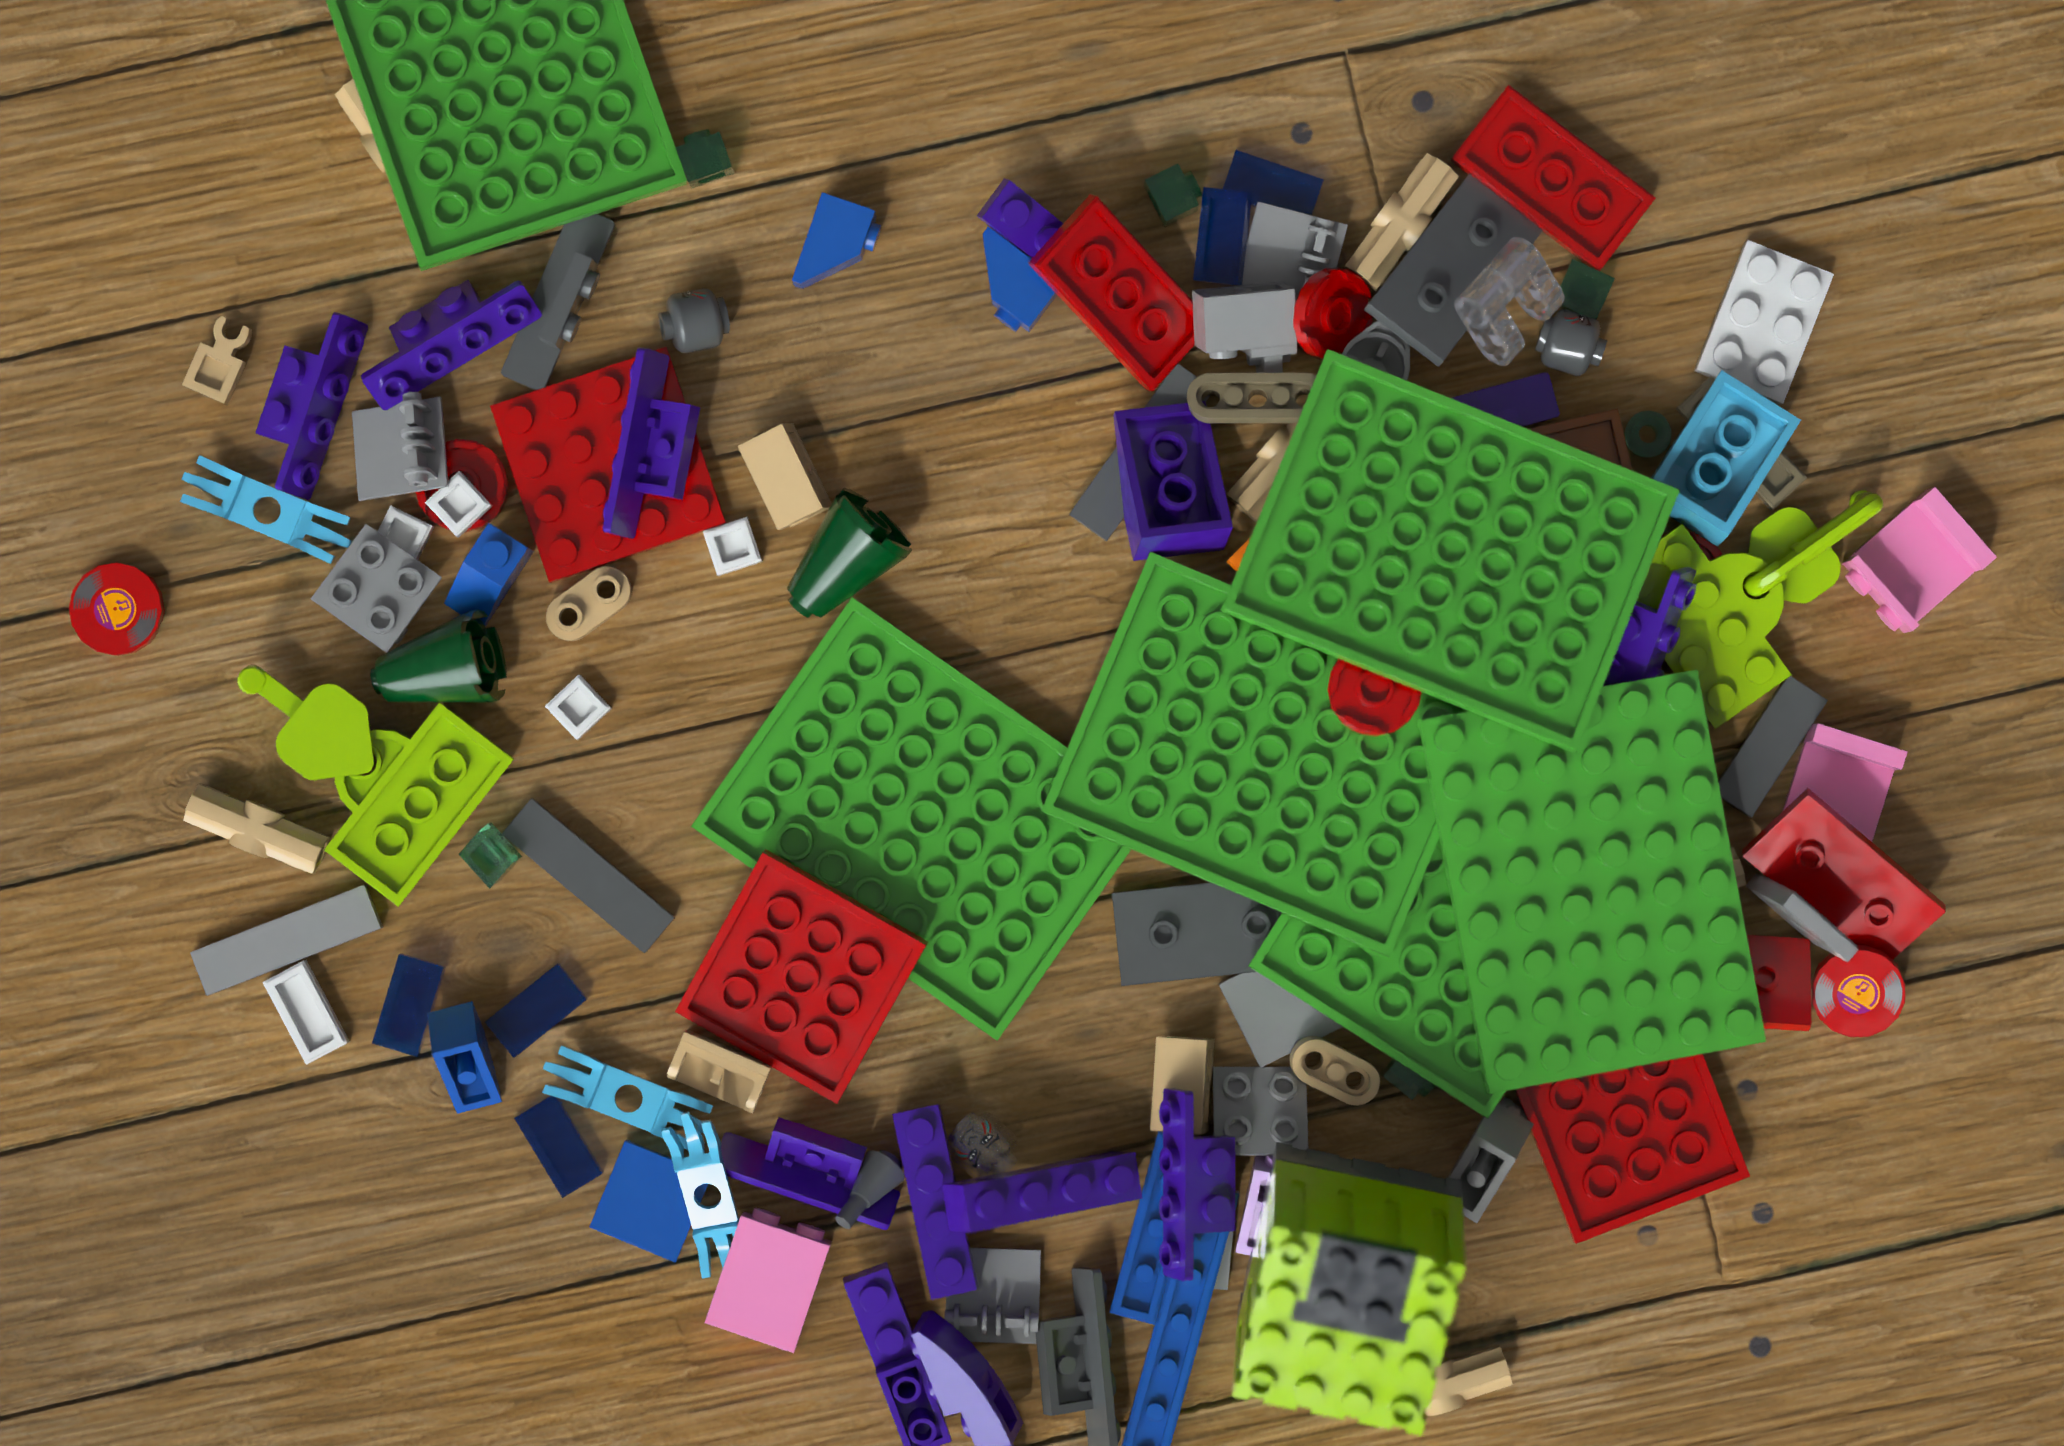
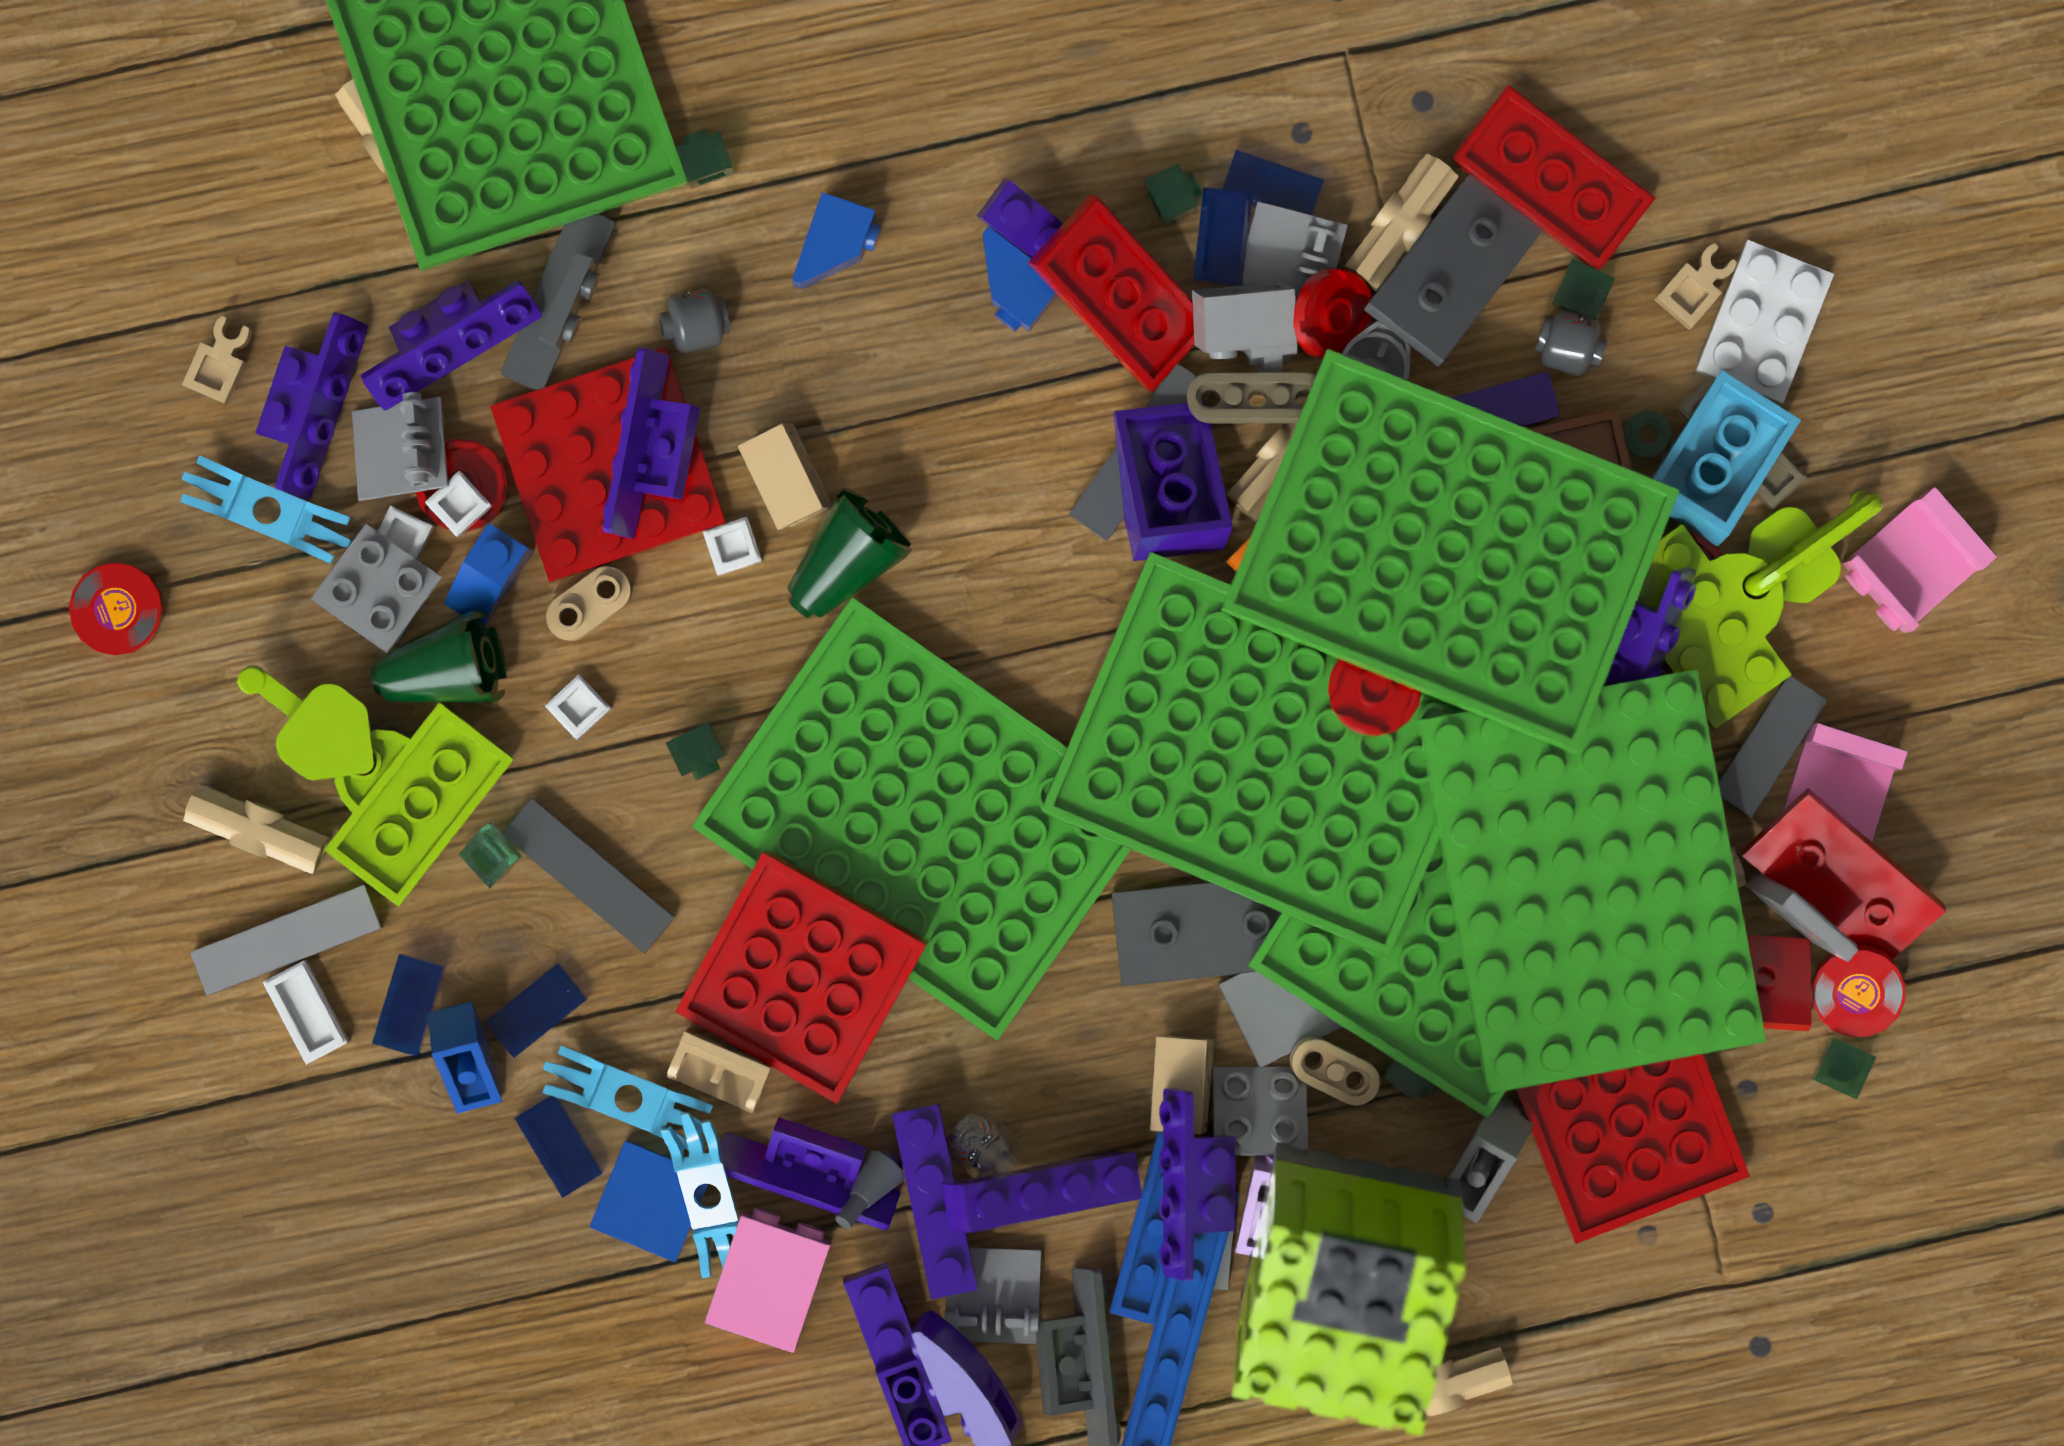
(697, 752): none -> clear green plate
(1513, 272): clear connector -> none
(1692, 291): none -> tan plate
(1843, 1068): none -> clear green plate

